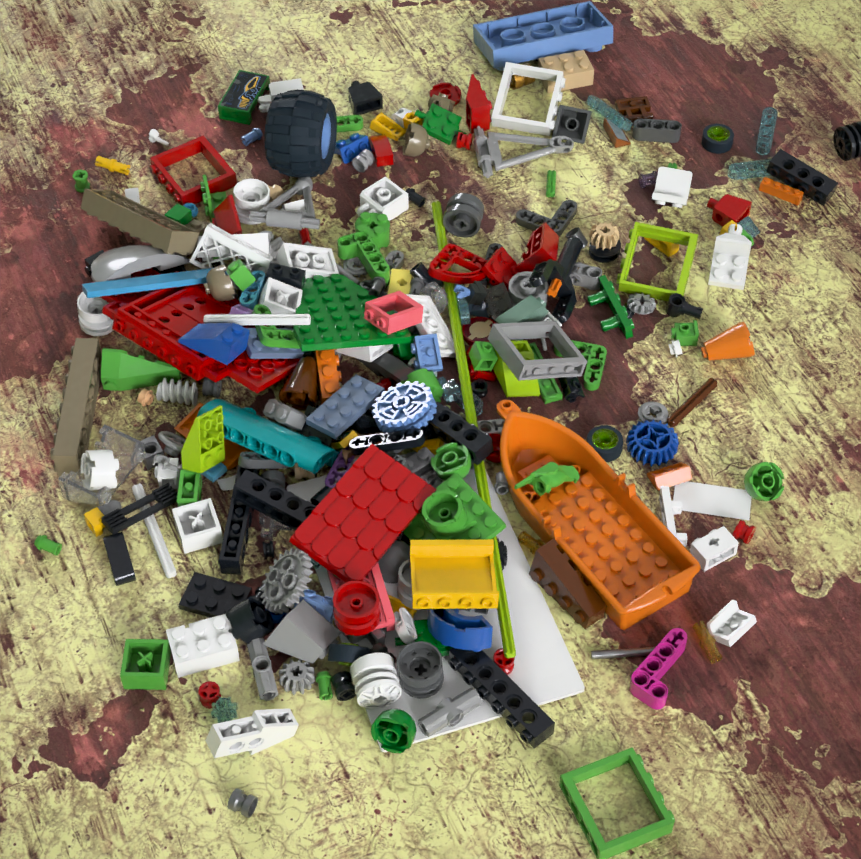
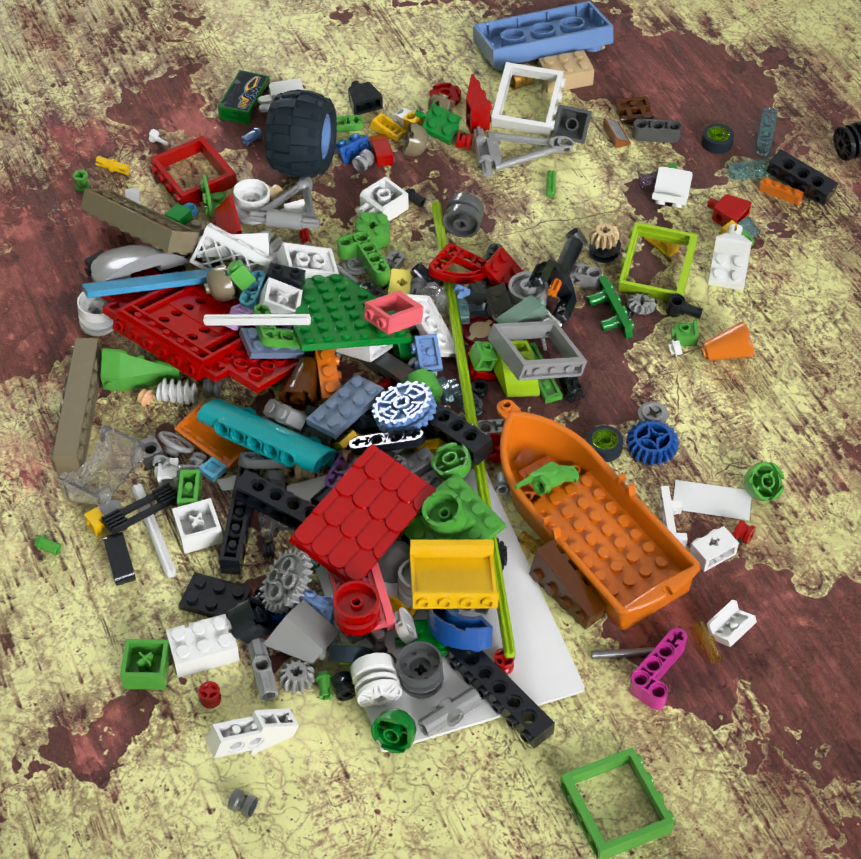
(99, 469): white brick -> none
(204, 442): lime slope -> none
(217, 340): blue slope -> none
(224, 709): clear light blue gear -> none
(378, 284): dark grey pin -> none
(528, 219): dark grey beam -> none
(541, 247): red wedge -> none
(590, 355): bright green beam -> none
(609, 113): clear light blue beam -> none
(670, 475): slope -> none
(691, 402): reddish brown axle -> none

